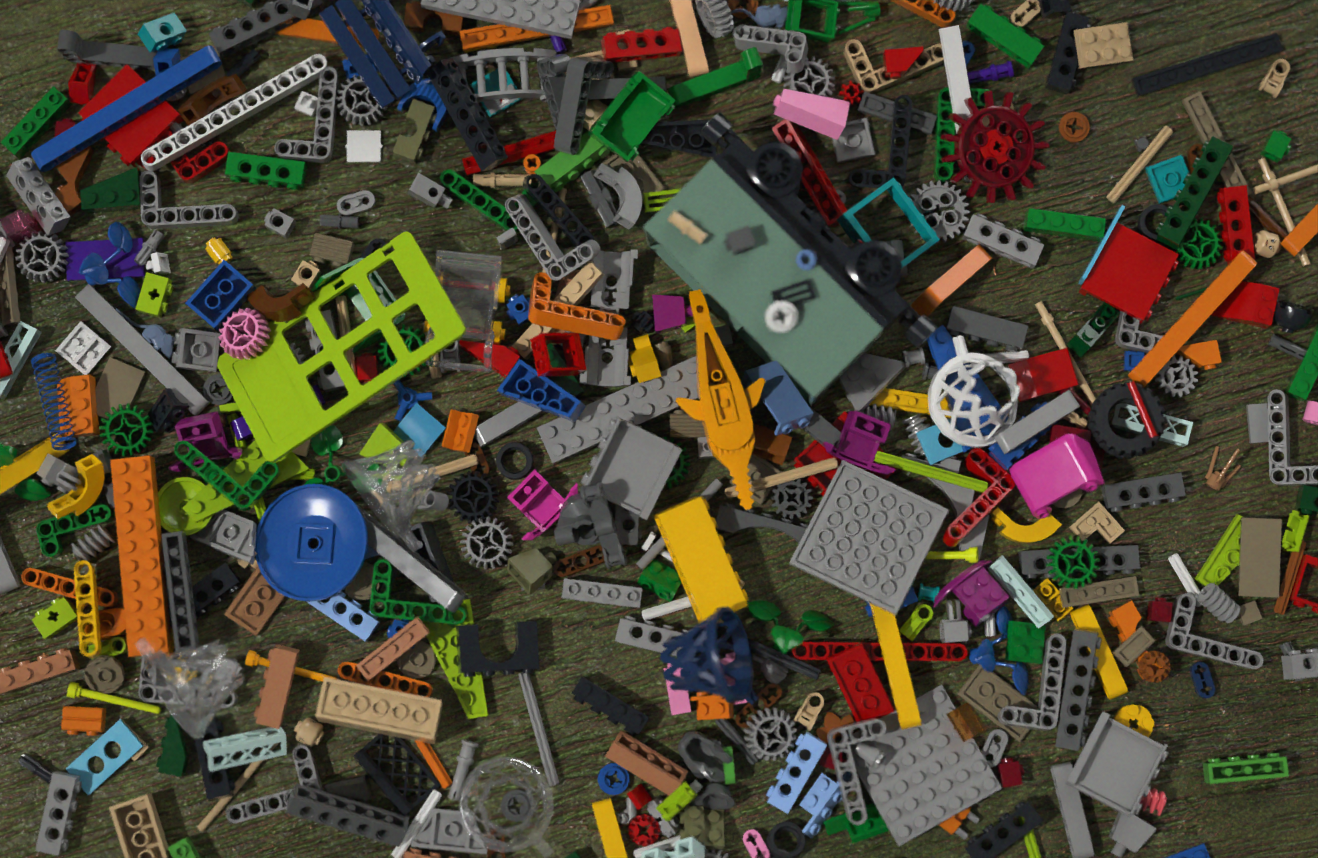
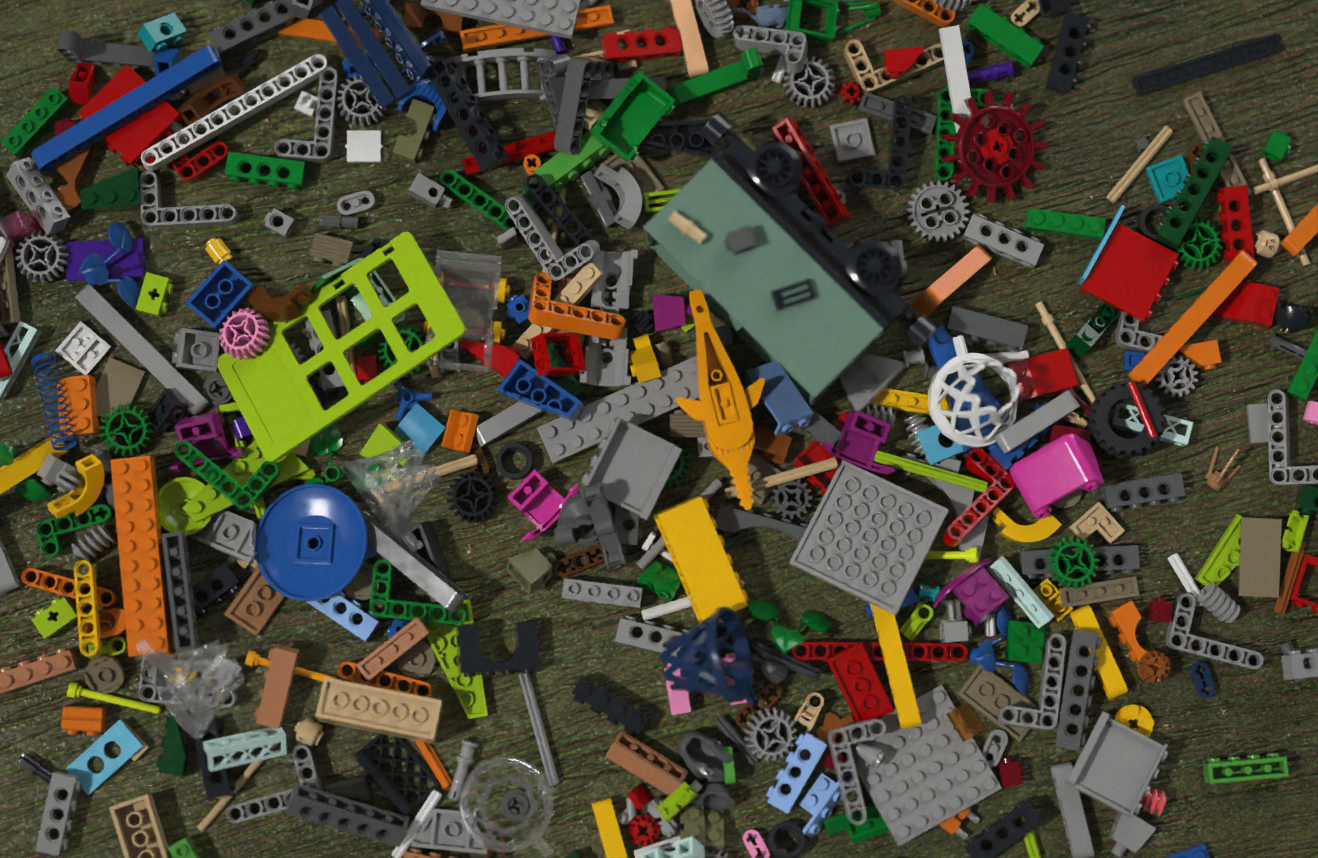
(149, 247): light grey axle -> none
(156, 336): sand blue animal -> none
(159, 263): white tile -> none
(304, 266): tan brick -> none
(434, 501): light grey piece -> none
(471, 536): light grey gear -> none
(494, 107): teal tile -> none
(499, 180): tan pin -> none
(604, 782): blue gear -> none
(712, 707): orange bracket -> none
(789, 319): white gear -> none
(806, 253): medium blue plate -> none
(813, 111): bright pink slope -> none
(906, 204): teal window -> none
(1081, 122): dark orange gear -> none
(1103, 45): tan plate -> none
(1133, 646): dark tan tile -> none
(1249, 613): dark tan tile -> none
(1260, 214): reddish brown axle -> none
(1273, 80): tan piece -> none

